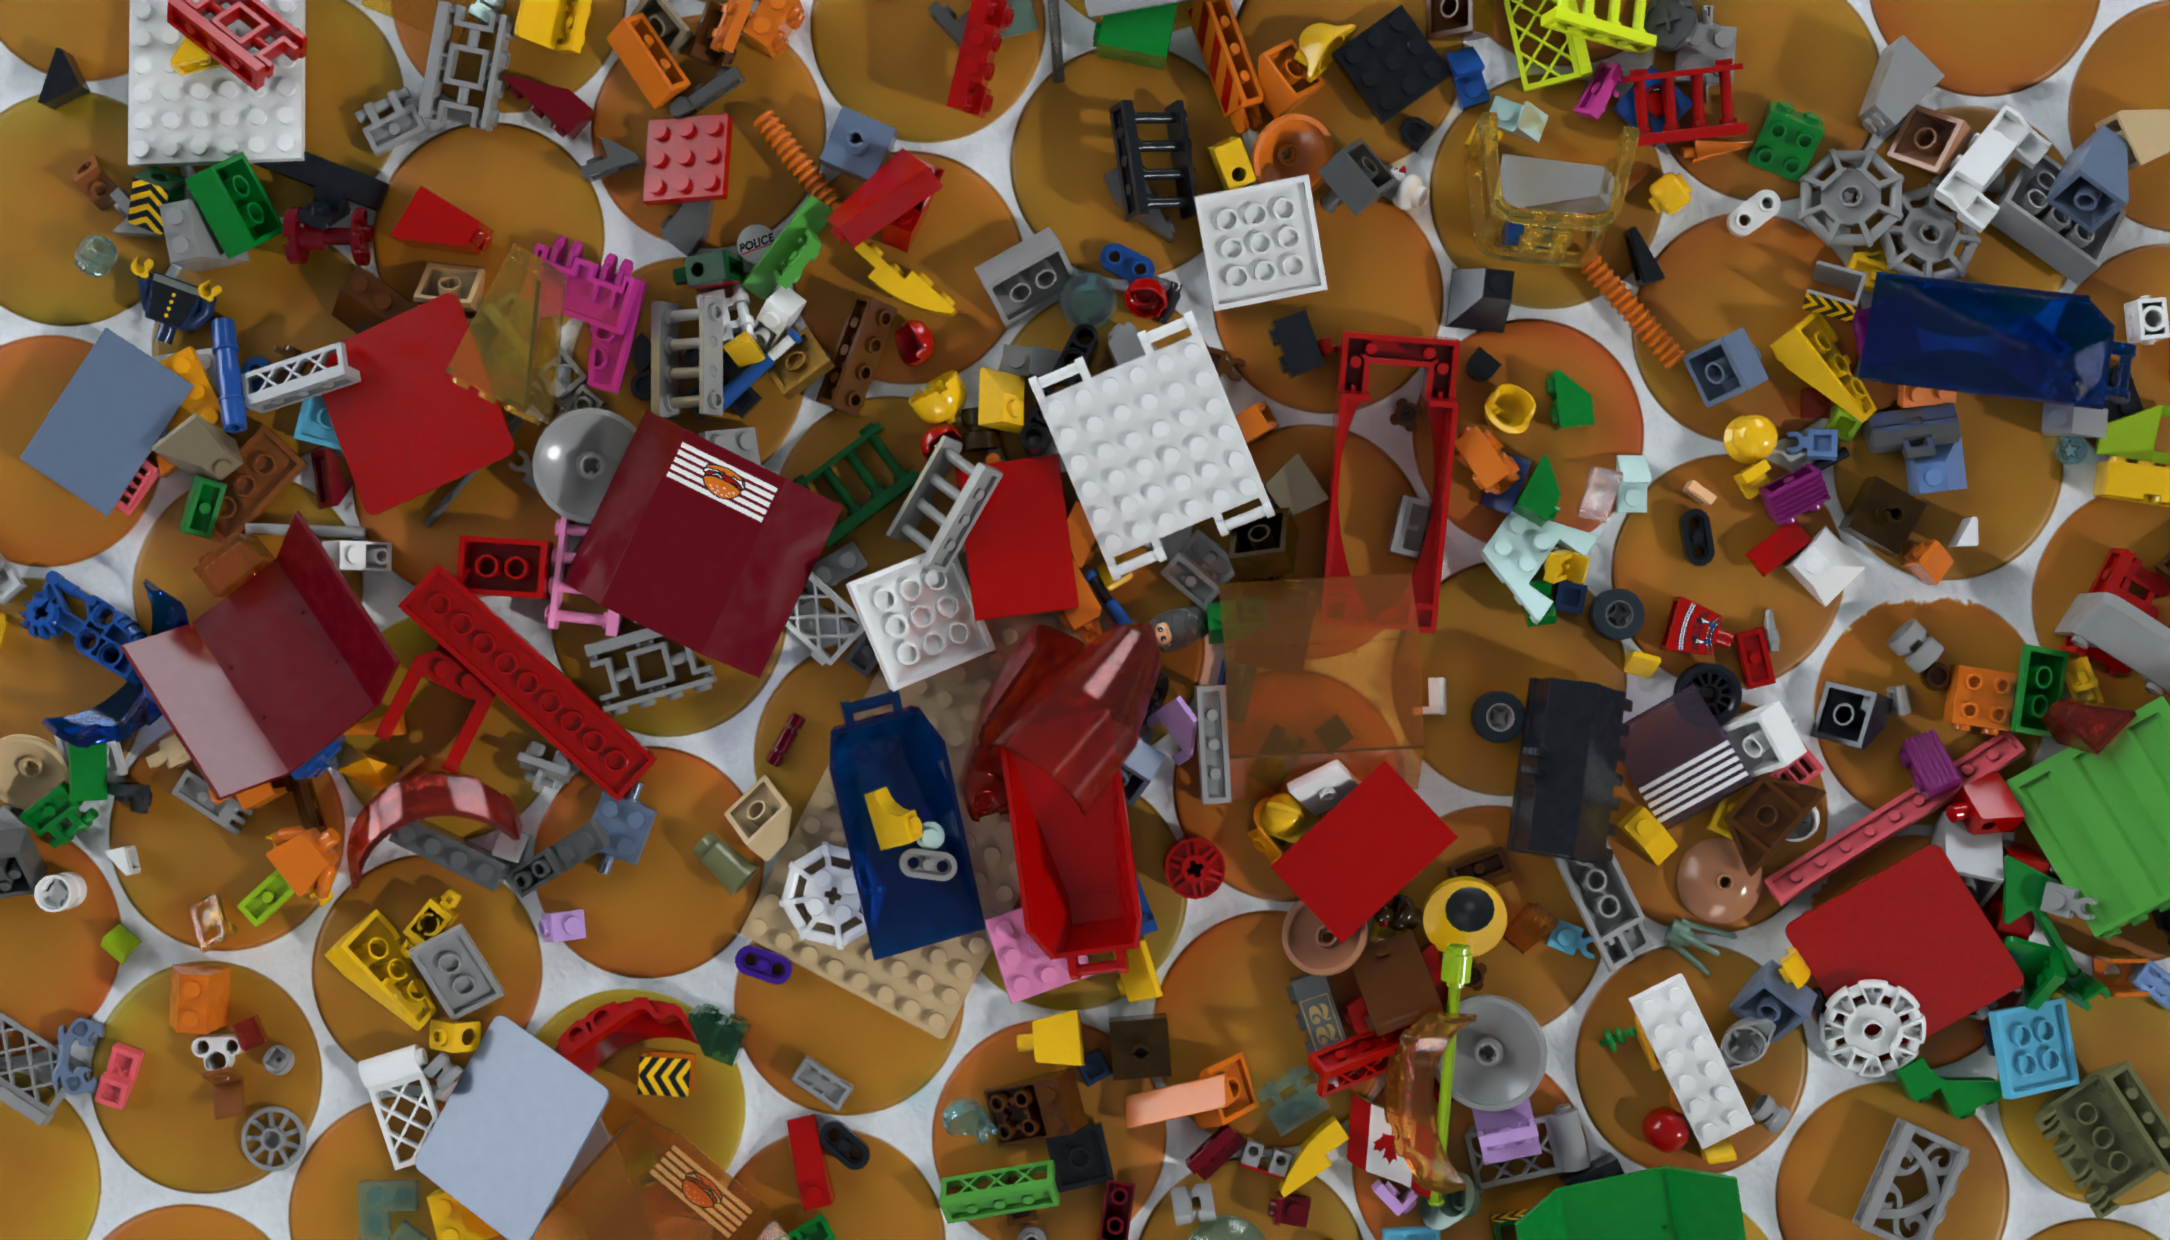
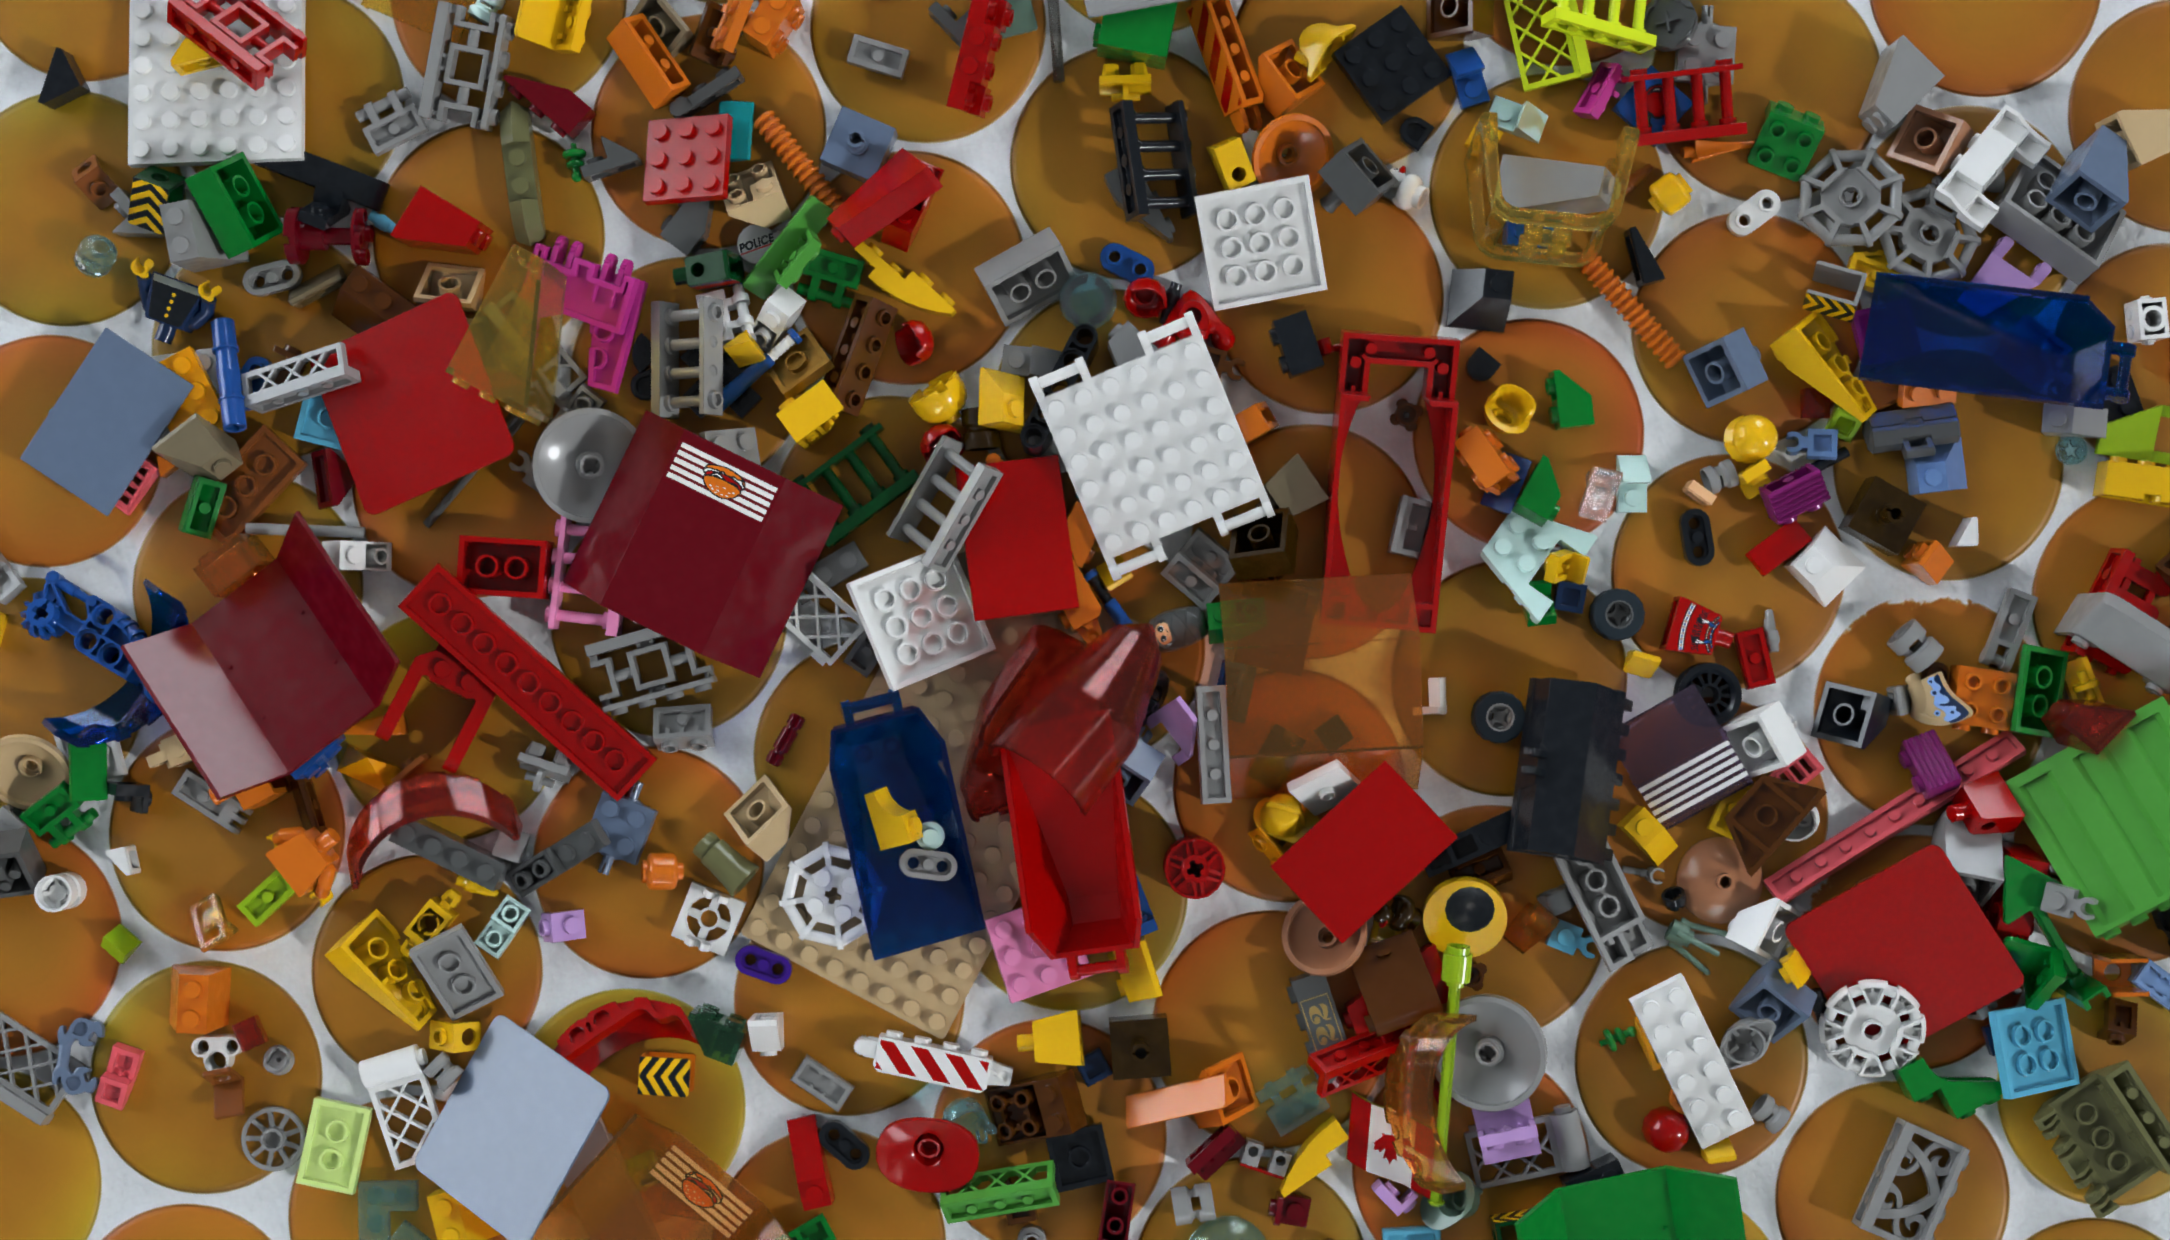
(274, 278): none -> light grey plate
(317, 287): none -> dark tan slope
(334, 1145): none -> yellowish green plate
(381, 222): none -> medium azure piece
(473, 887): none -> yellow piece
(502, 927): none -> light aqua slope
(522, 174): none -> olive brick
(574, 155): none -> green hair
(661, 871): none -> orange head
(681, 929): none -> white piece
(683, 727): none -> light grey bracket
(741, 129): none -> teal slope
(757, 196): none -> tan slope
(766, 1033): none -> white slope
(810, 414): none -> yellow wedge
(835, 269): none -> green plate
(878, 56): none -> light grey plate
(927, 1154): none -> red hat
(933, 1062): none -> white hinge
(1125, 86): none -> yellow hips
(1206, 318): none -> red head
(1472, 843): none -> black slope
(1556, 900): none -> dark grey piece
(1647, 873): none -> light grey hand
(1679, 898): none -> black hinge
(1719, 476): none -> light grey wheel
(1763, 928): none -> white slope
(1934, 701): none -> tan arm
(1999, 272): none -> lavender flag
(2008, 629): none -> light grey plate
(2119, 1021): none -> reddish brown bracket

